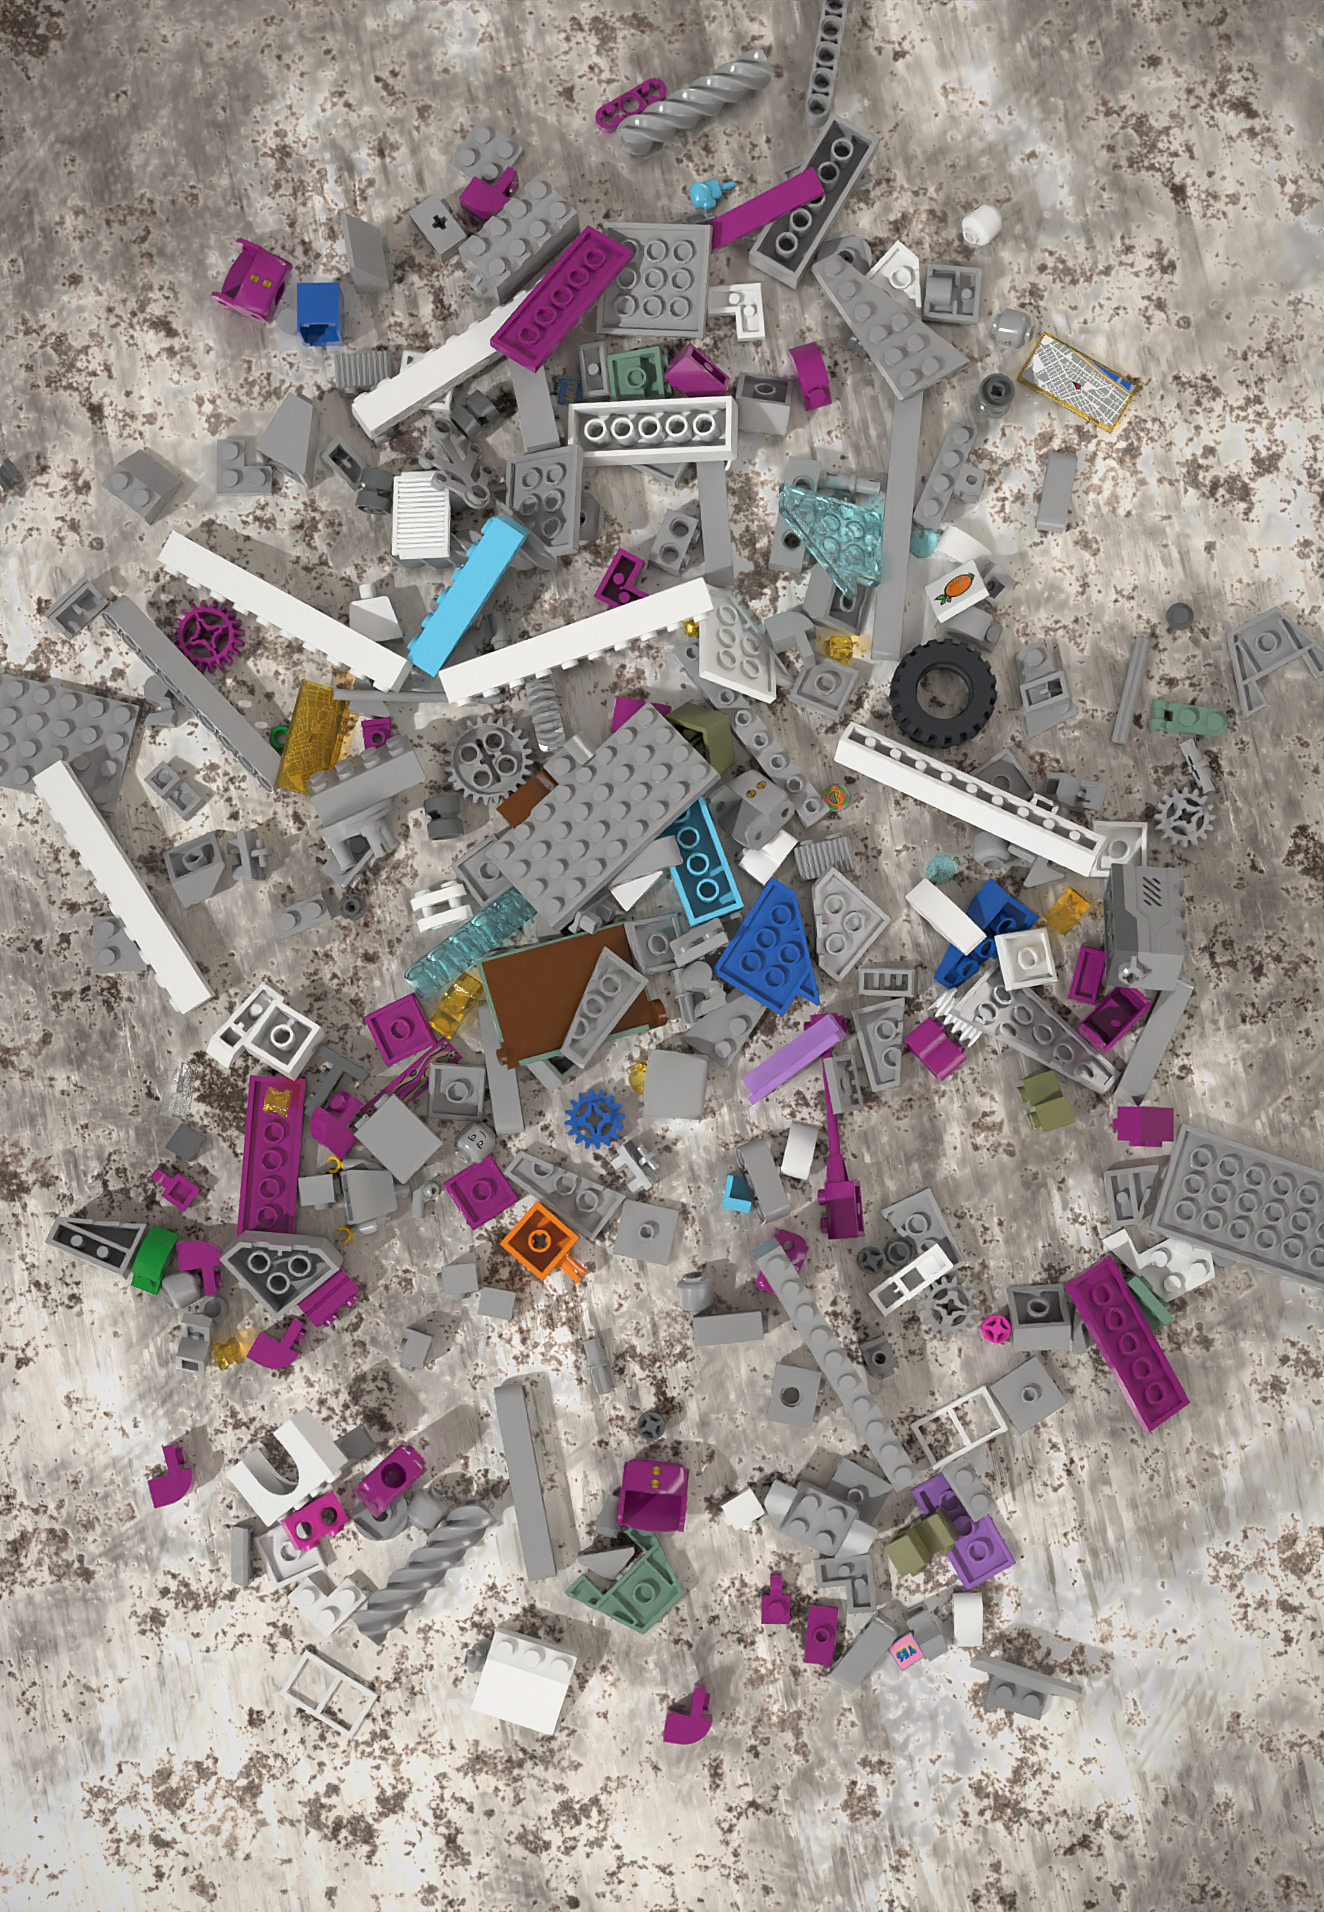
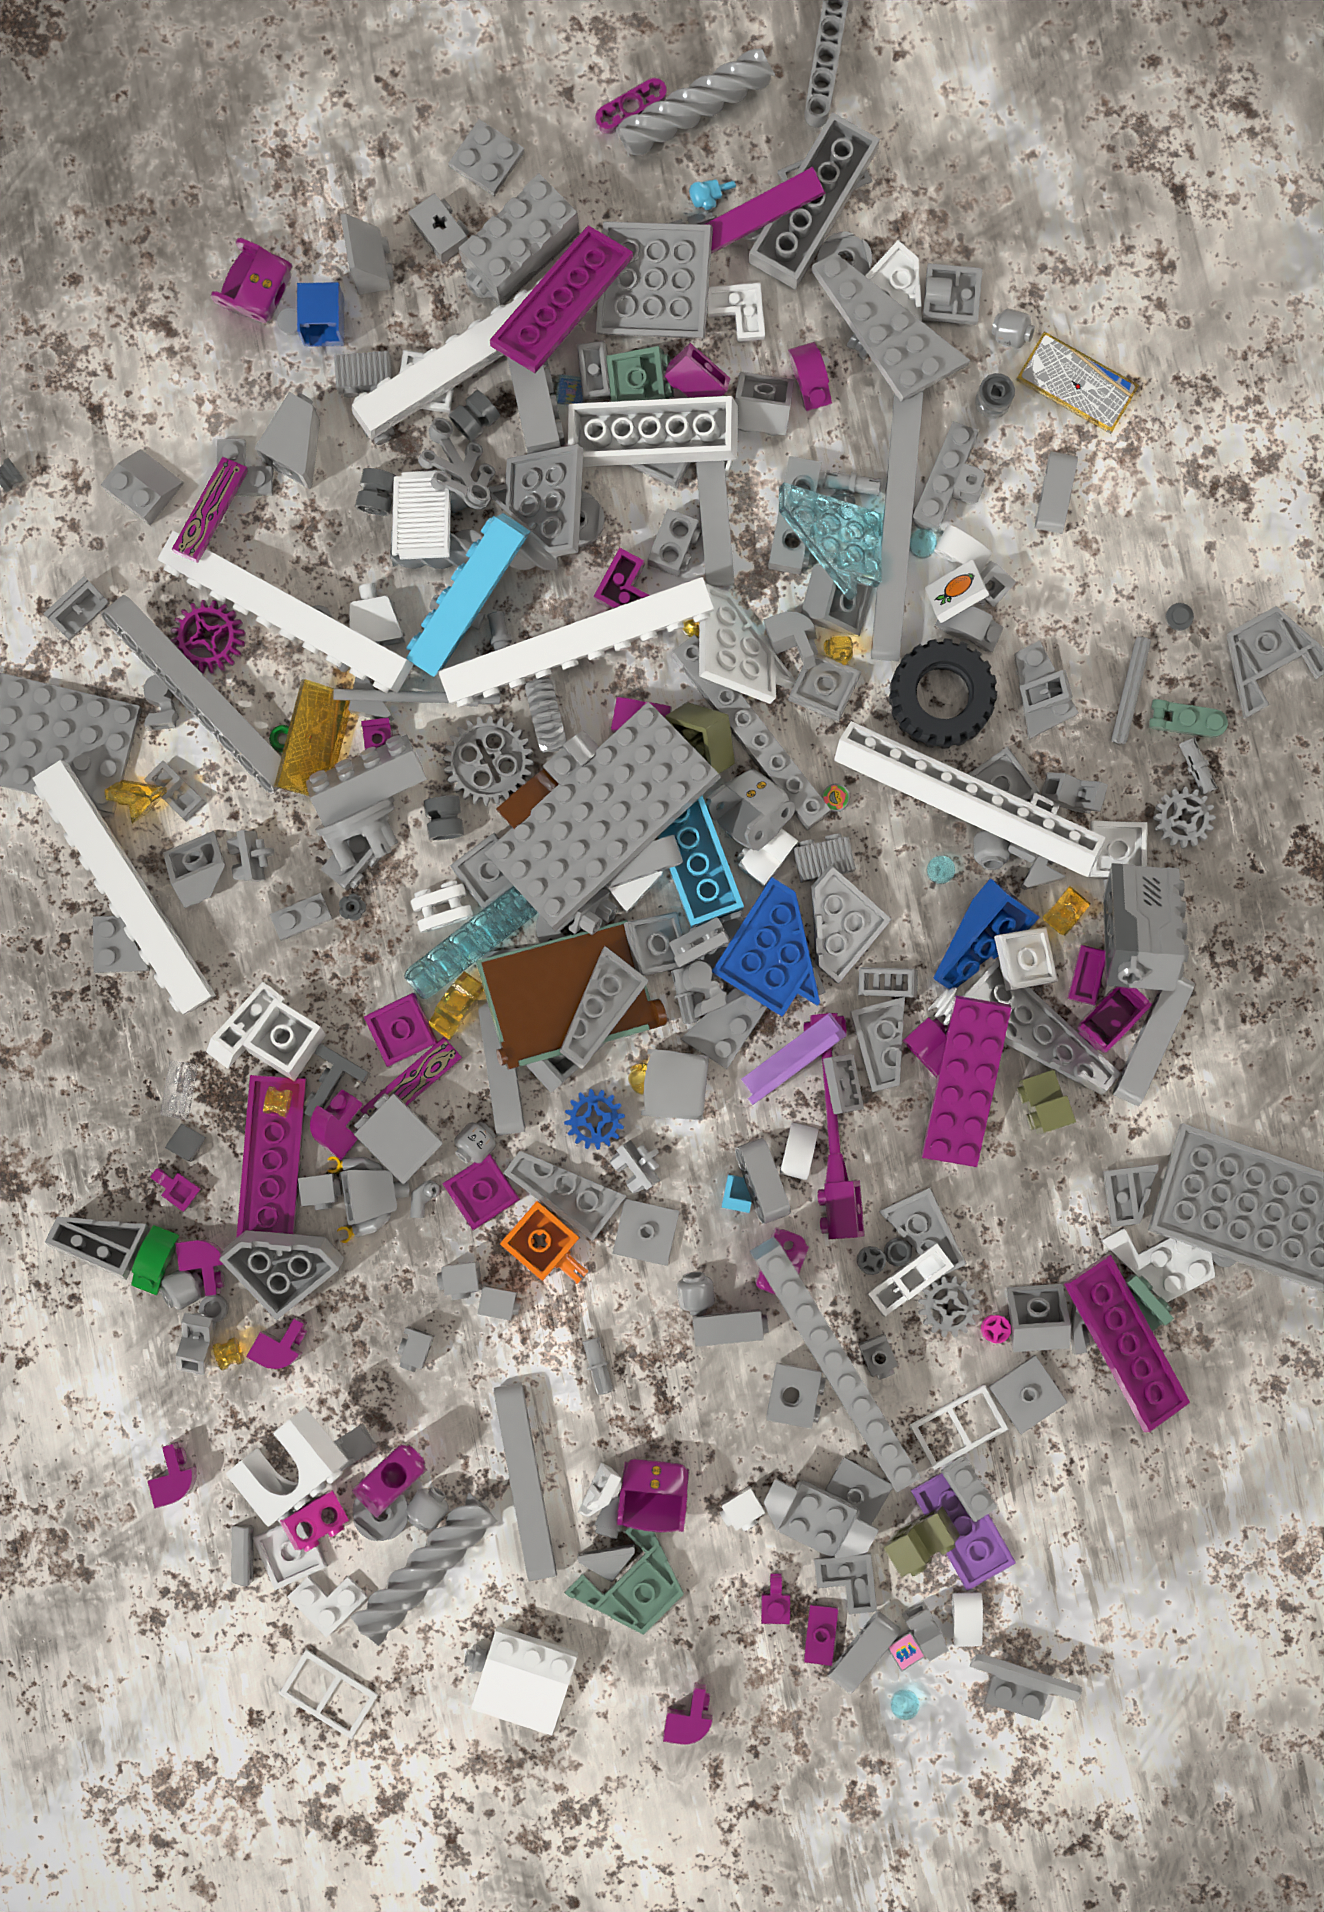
(137, 795): none -> clear yellow slope
(210, 509): none -> magenta tile
(330, 1297): magenta brick -> none
(343, 462): light grey slope -> none
(456, 1091): light grey plate -> none
(486, 201): magenta brick -> none
(601, 1491): none -> white wing
(648, 1428): dark grey wheel -> none
(904, 1704): none -> clear light blue tile
(945, 916): white slope -> none
(966, 1081): none -> magenta plate
(982, 224): white head -> none
(1144, 1125): magenta brick -> none

